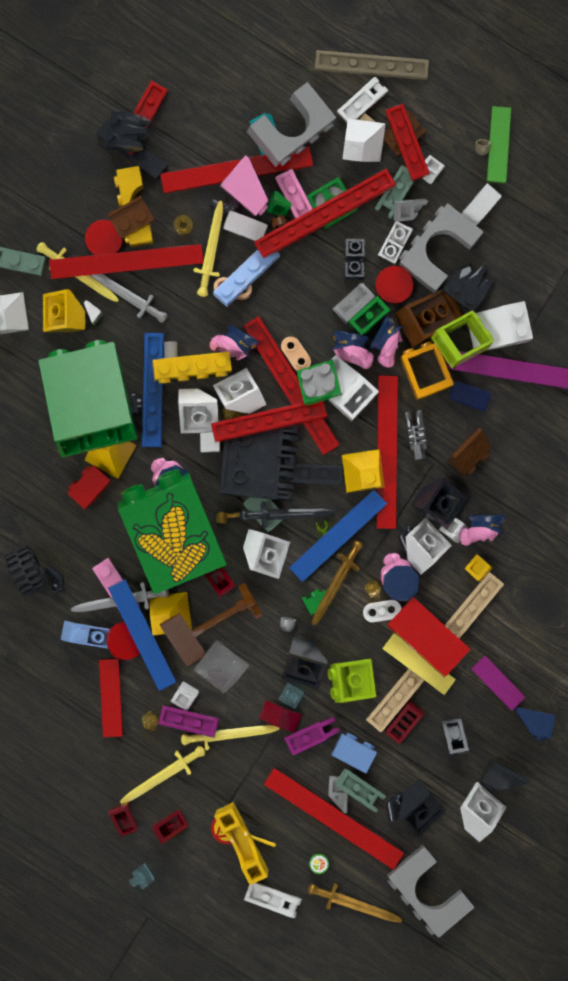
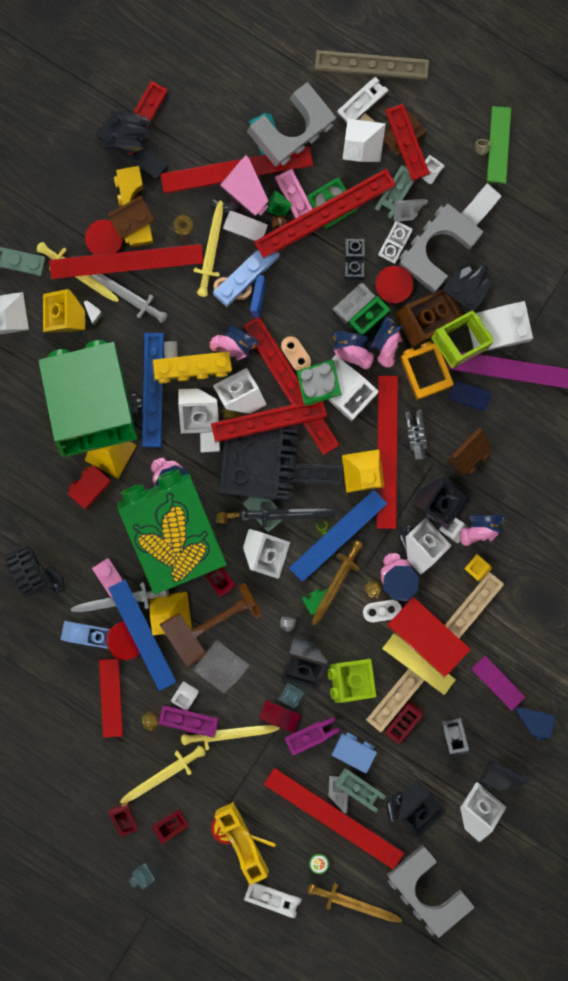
(258, 296): none -> blue tile

